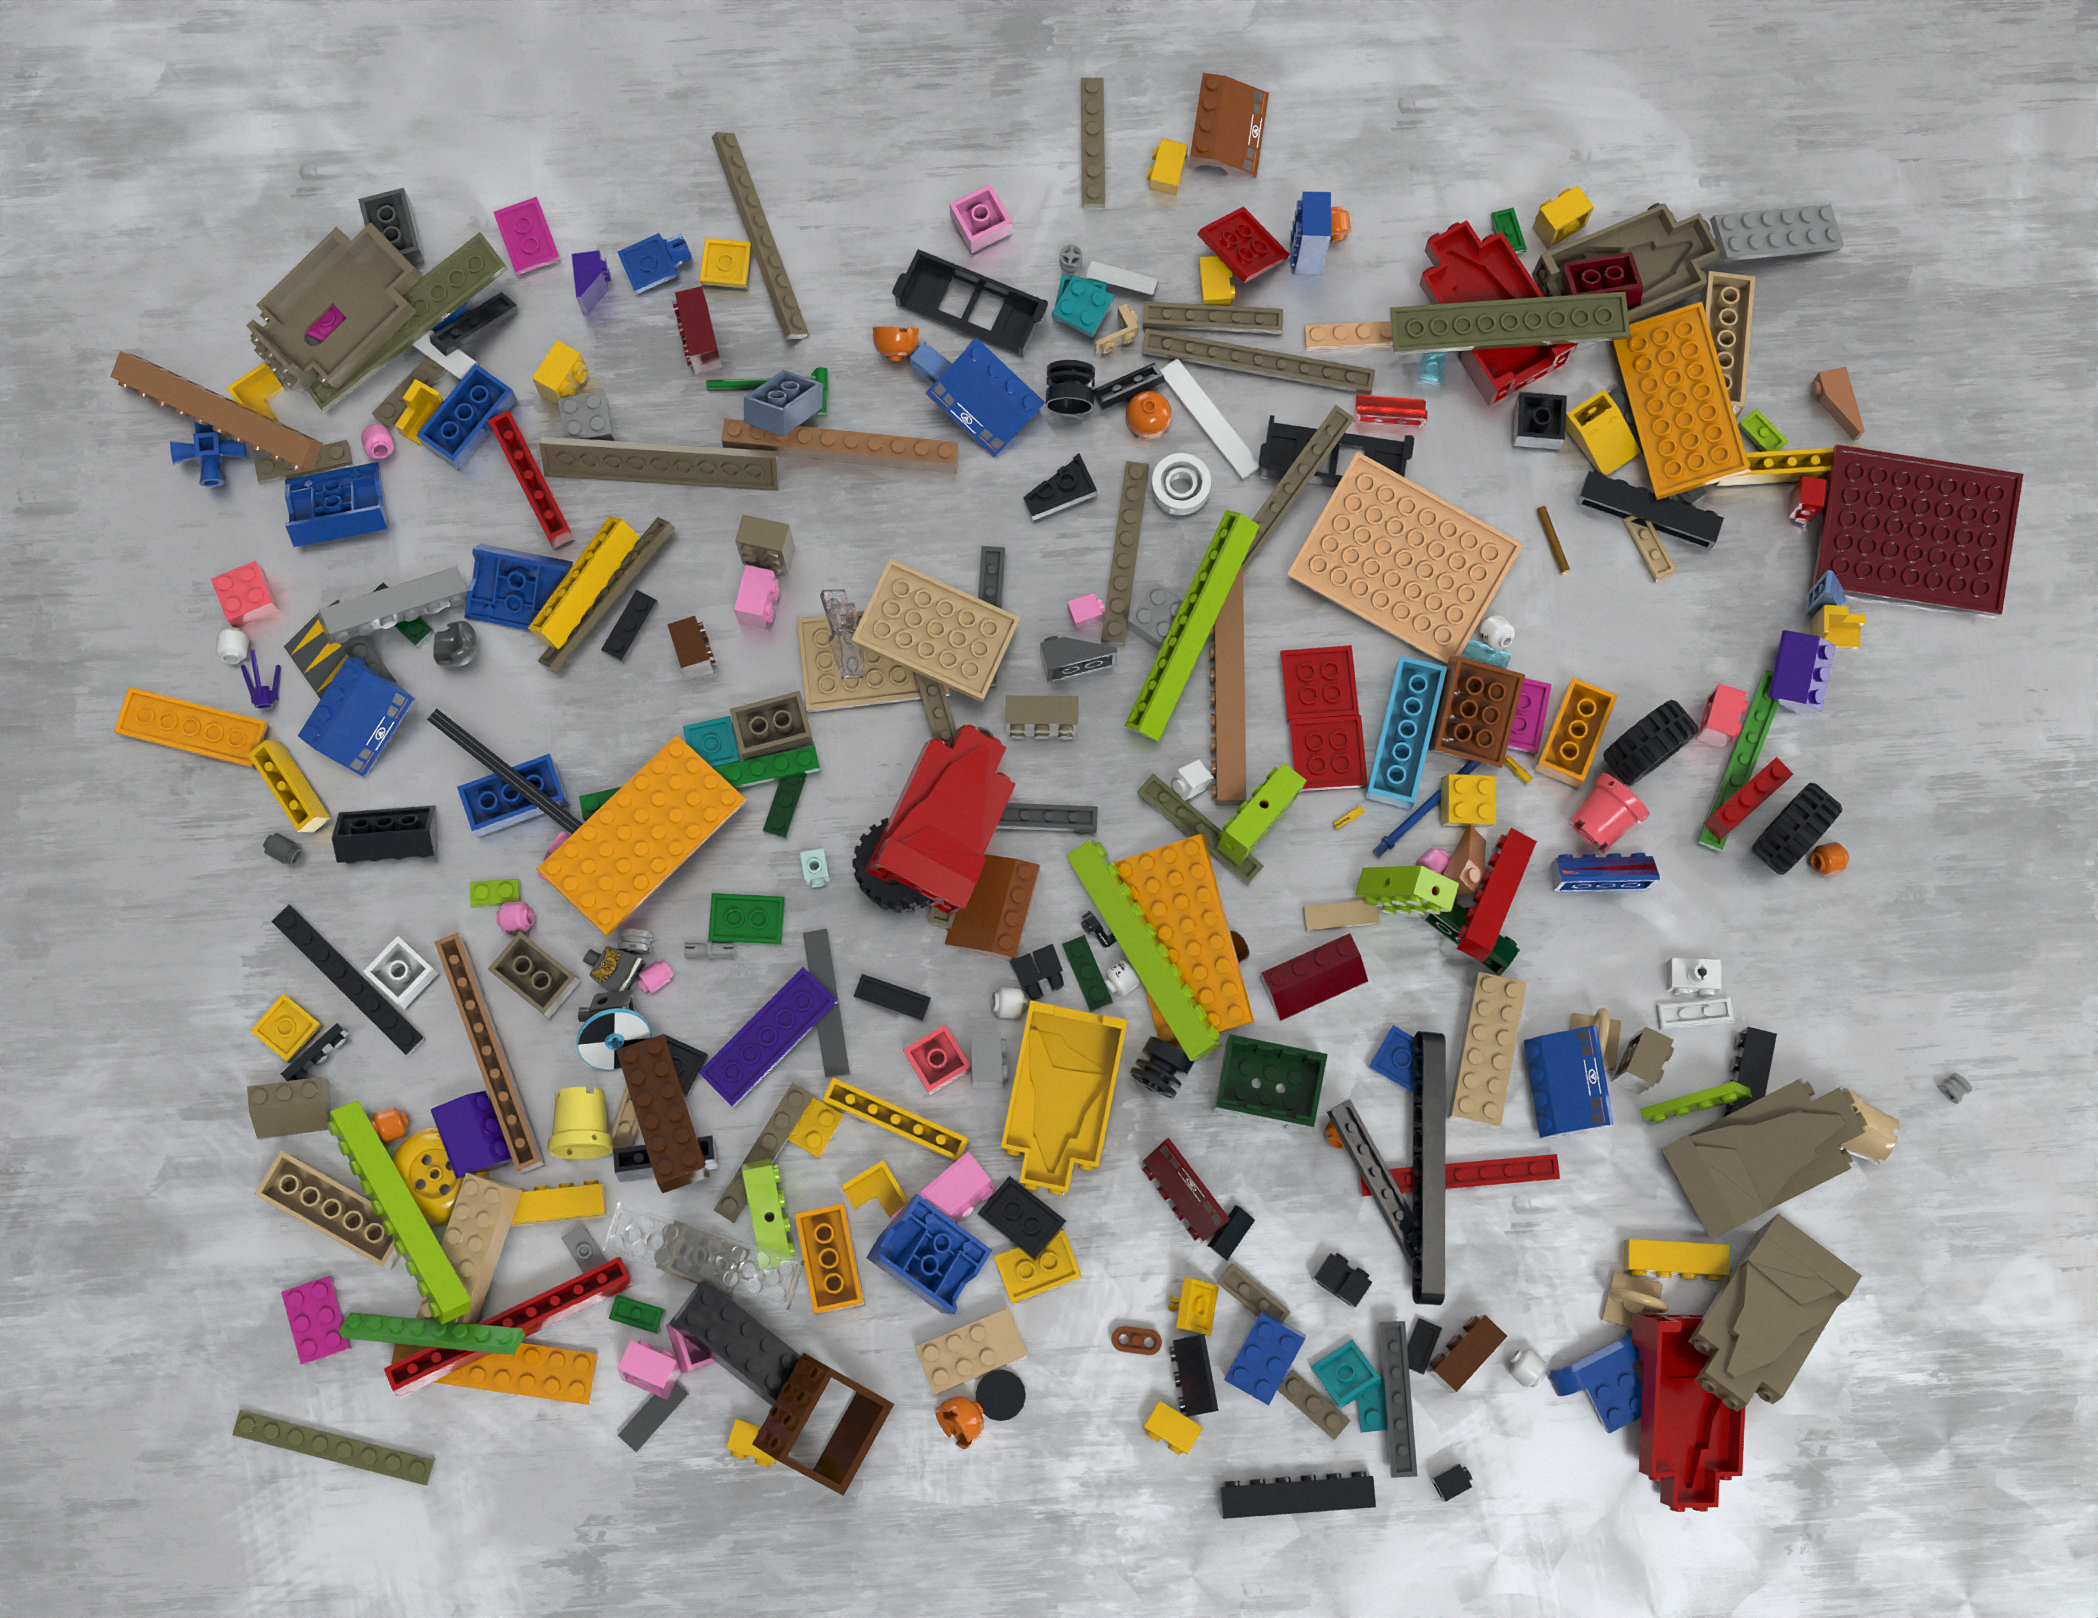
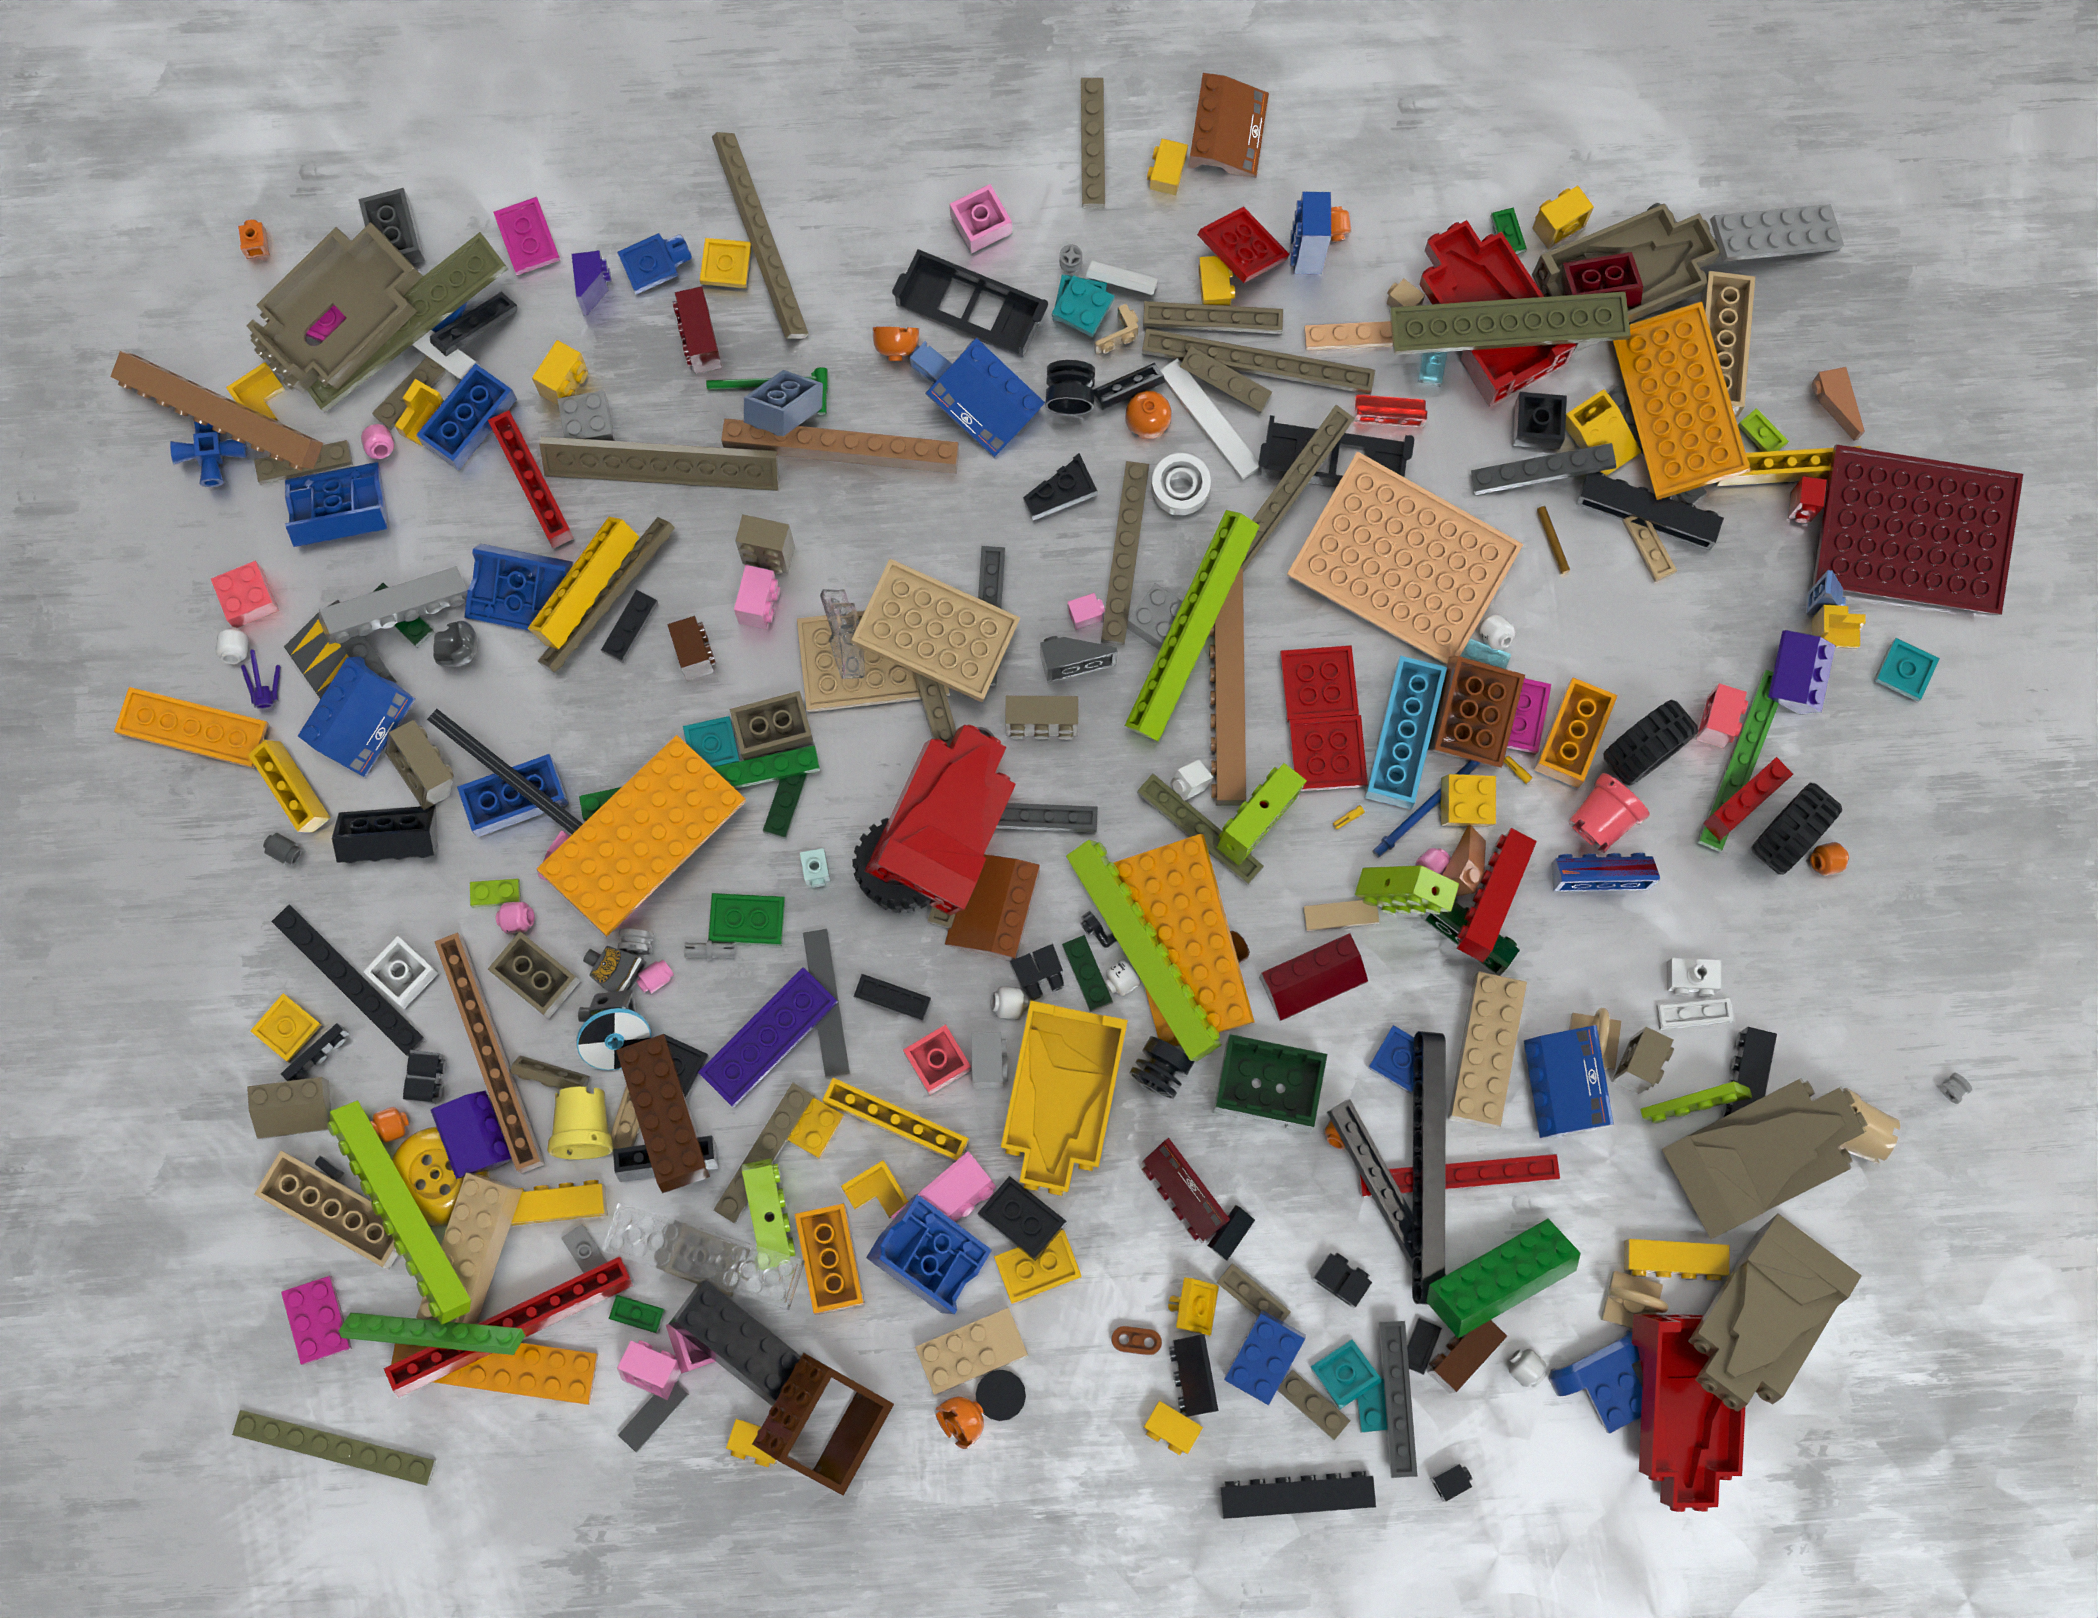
(253, 239): none -> orange brick
(329, 1168): none -> black tile
(419, 764): none -> dark tan brick
(424, 1077): none -> black brick
(547, 1074): none -> dark tan plate
(1225, 379): none -> dark tan plate
(1404, 295): none -> tan brick
(1503, 1278): none -> green brick
(1543, 469): none -> dark grey plate
(1907, 669): none -> teal plate

